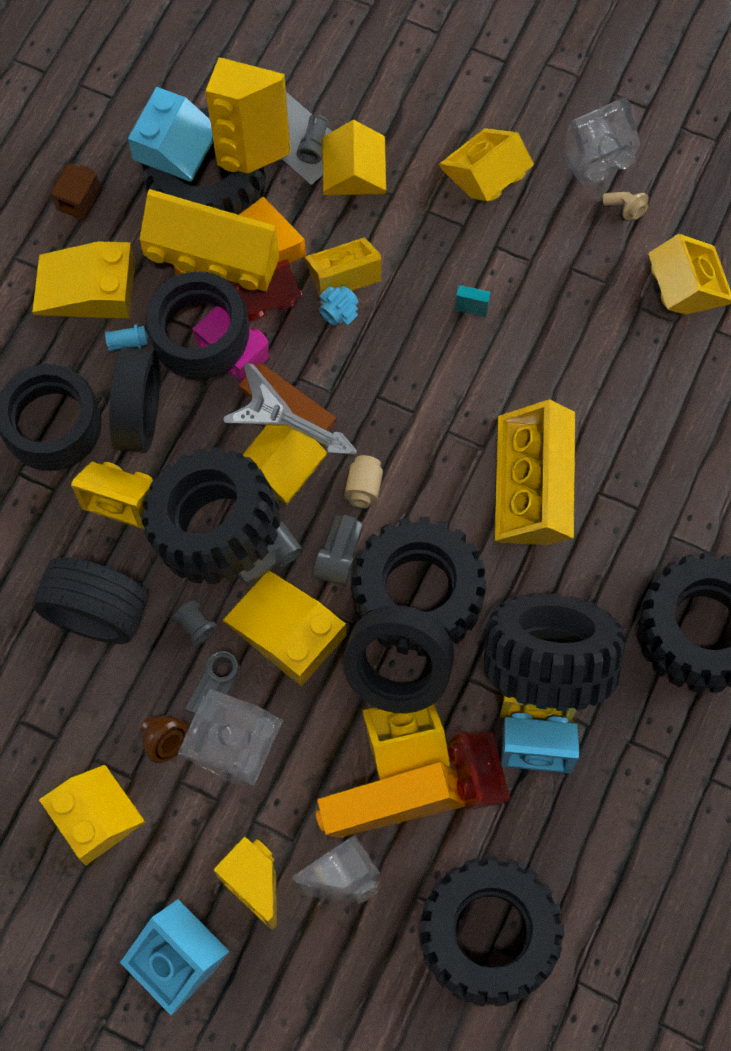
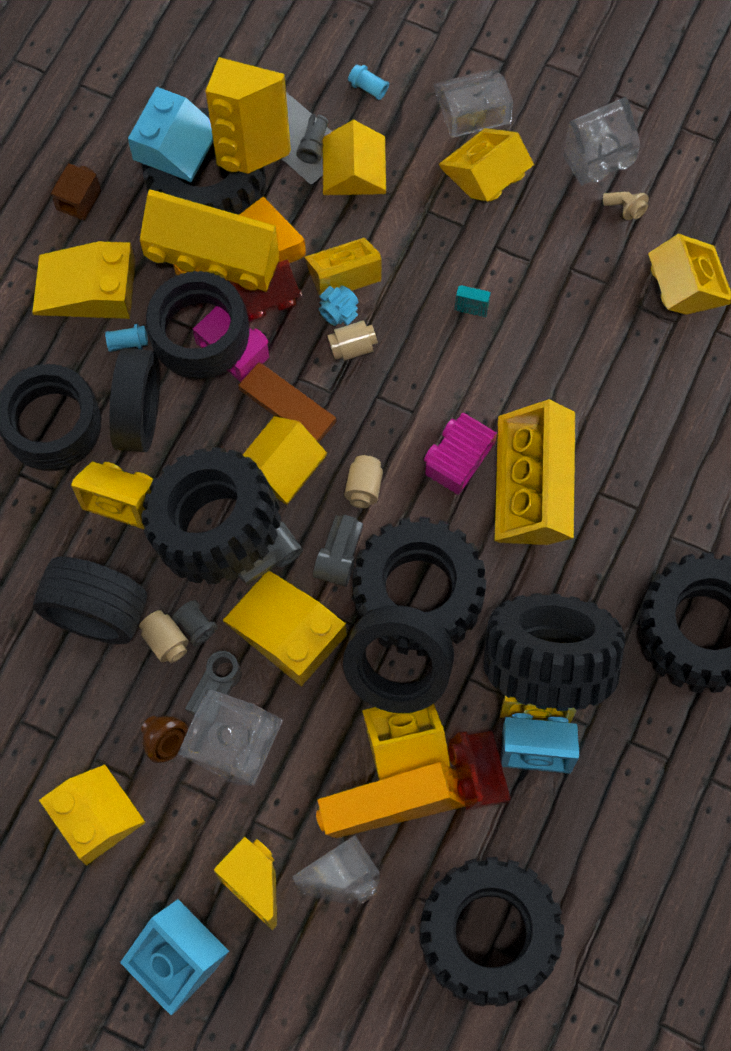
(164, 637): none -> tan brick
(270, 409): light grey piece -> none
(352, 340): none -> tan brick
(368, 81): none -> medium azure pin
(459, 453): none -> dark pink brick
(475, 102): none -> clear slope

